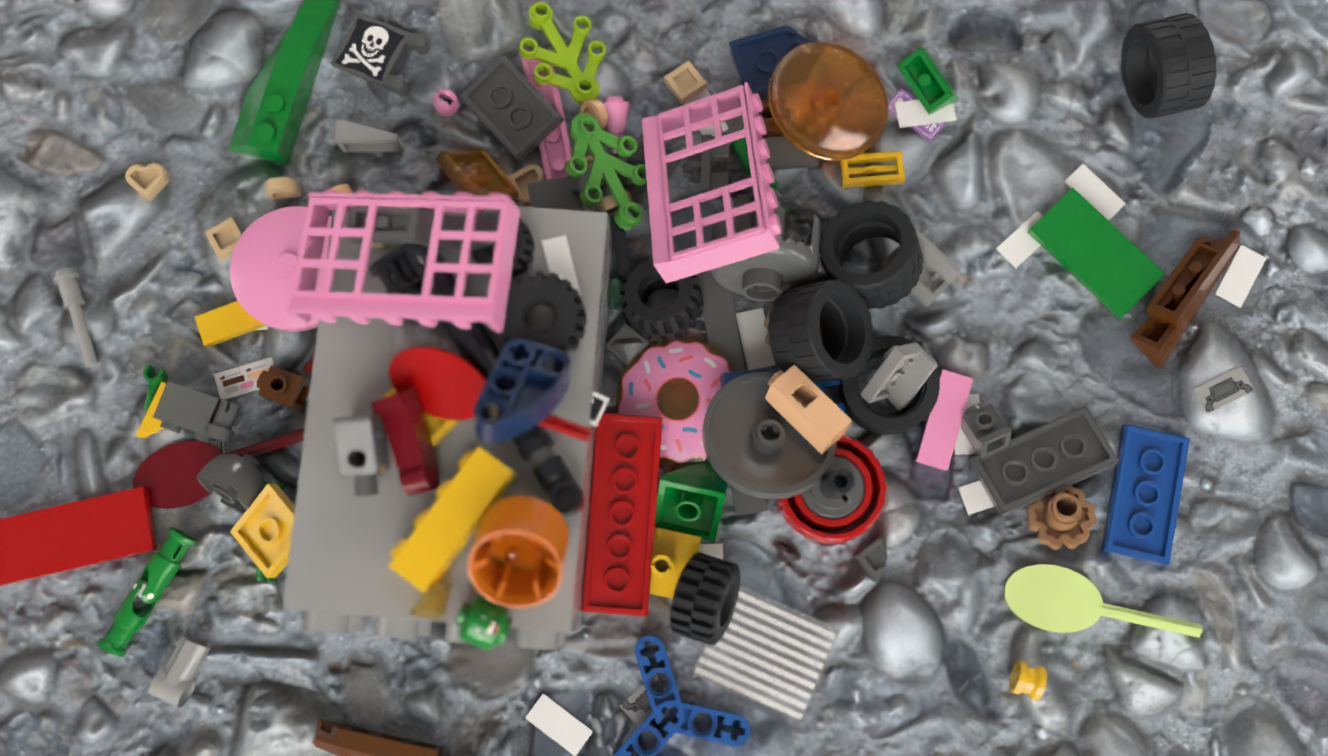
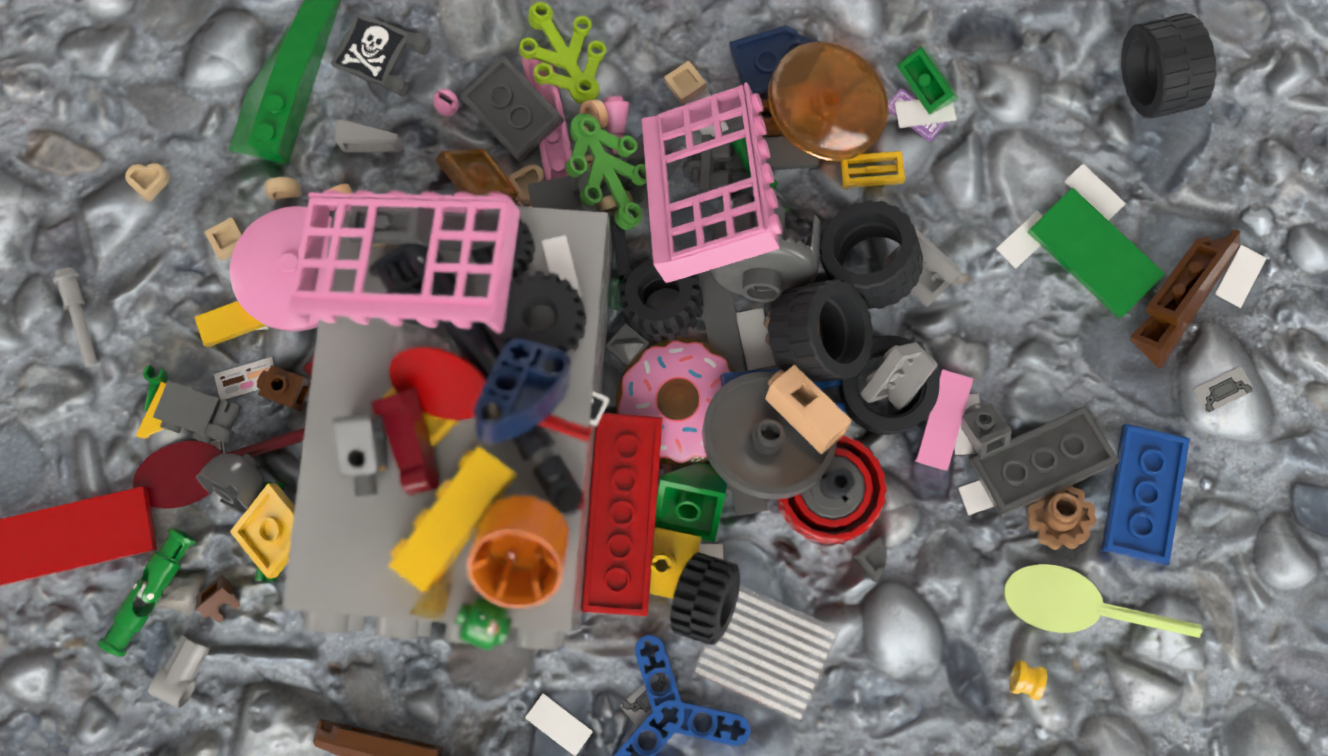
(214, 596): none -> reddish brown tile

